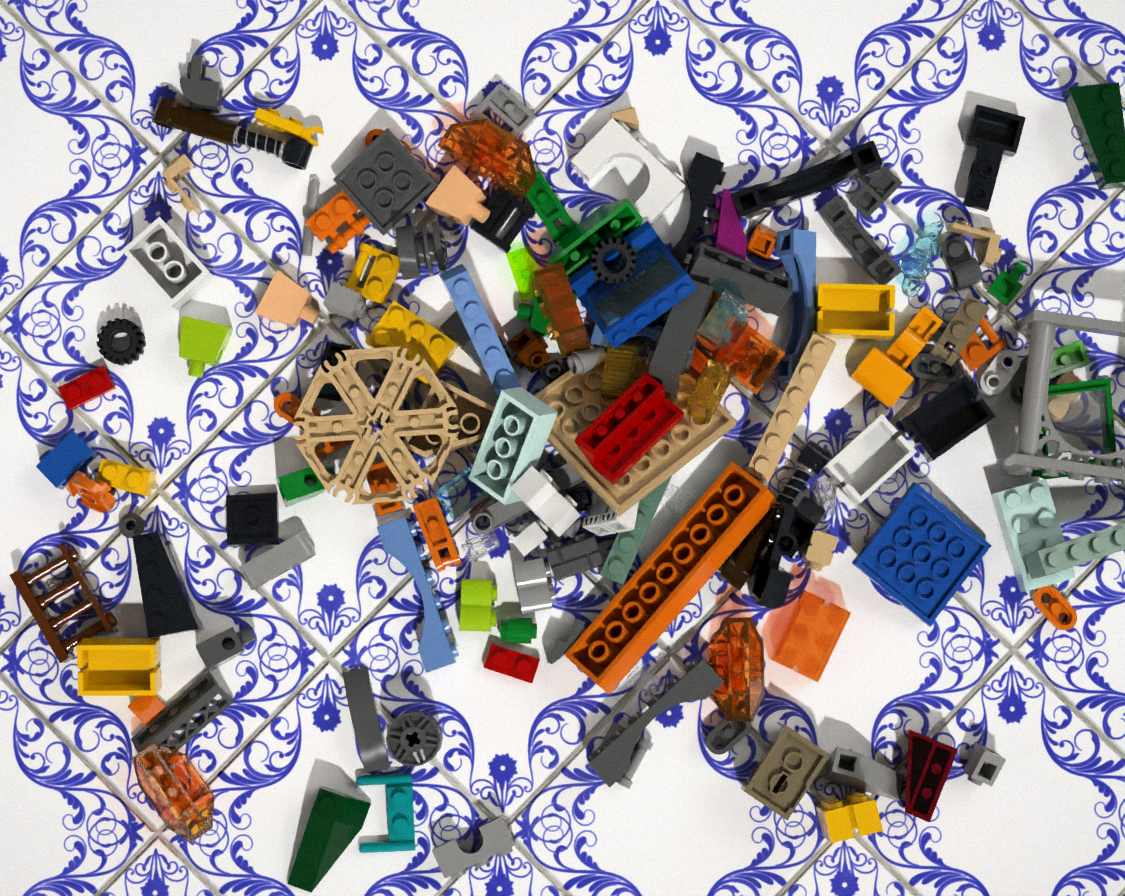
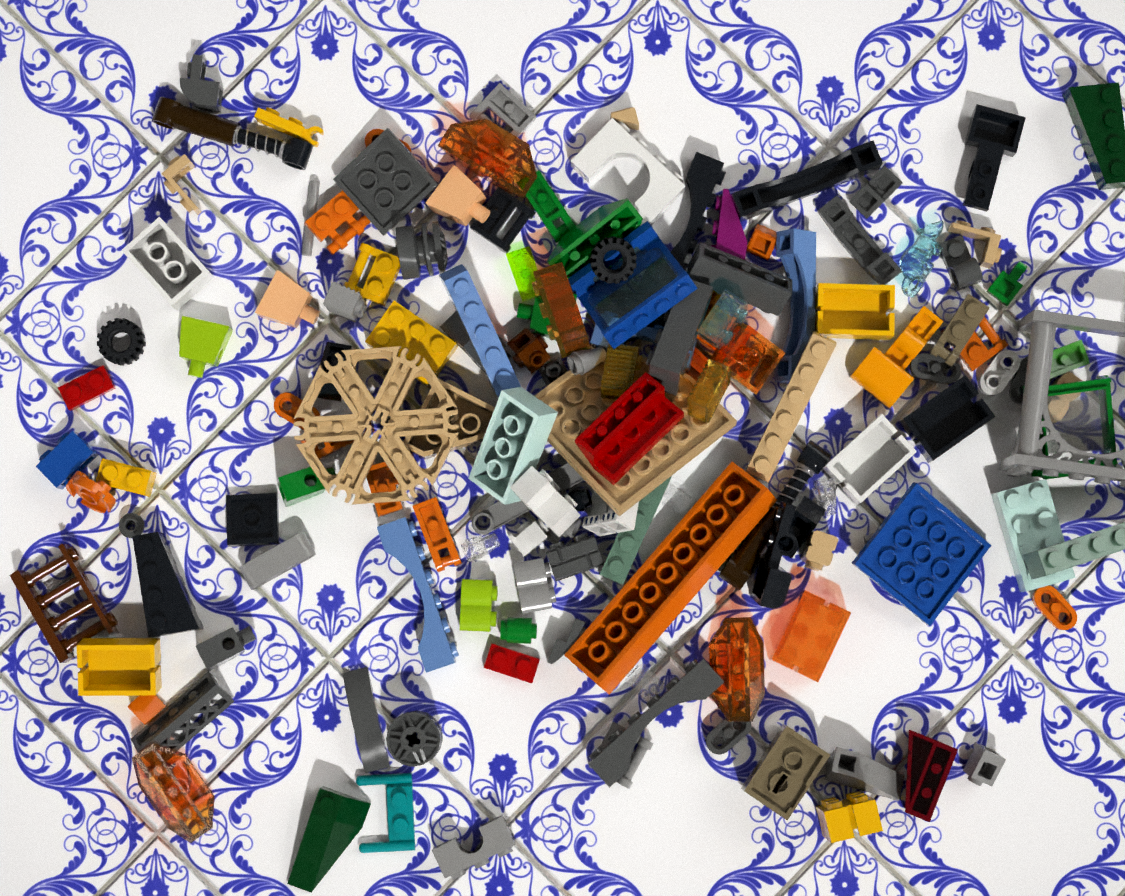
(450, 485): clear light blue piece -> none

